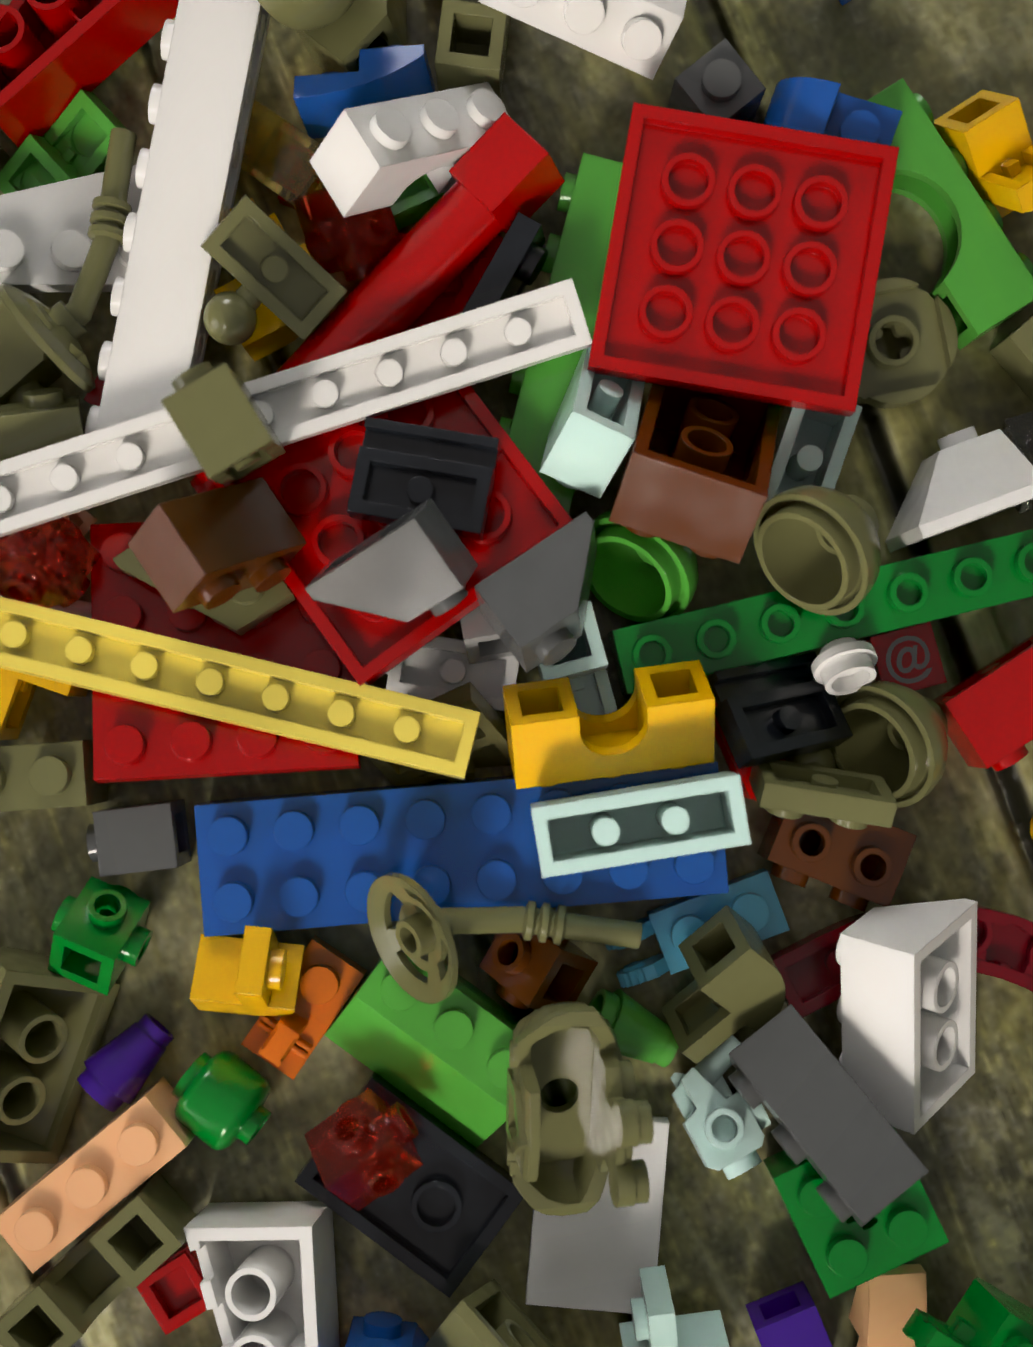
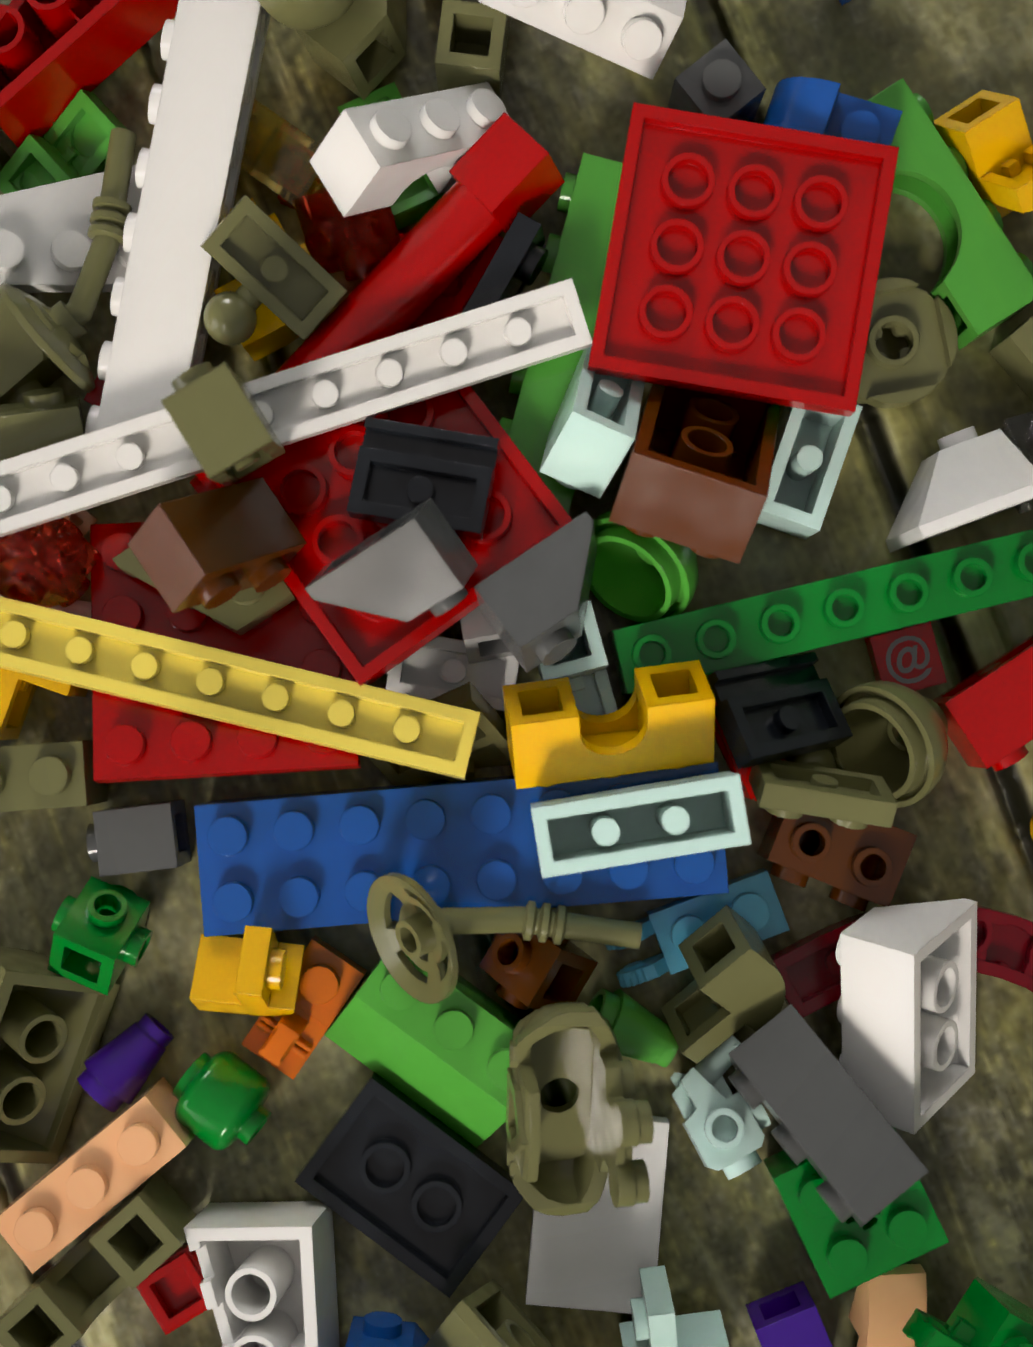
(365, 1149): clear red brick -> none
(382, 76): blue slope -> none
(819, 548): olive piece -> none
(845, 665): white plate -> none

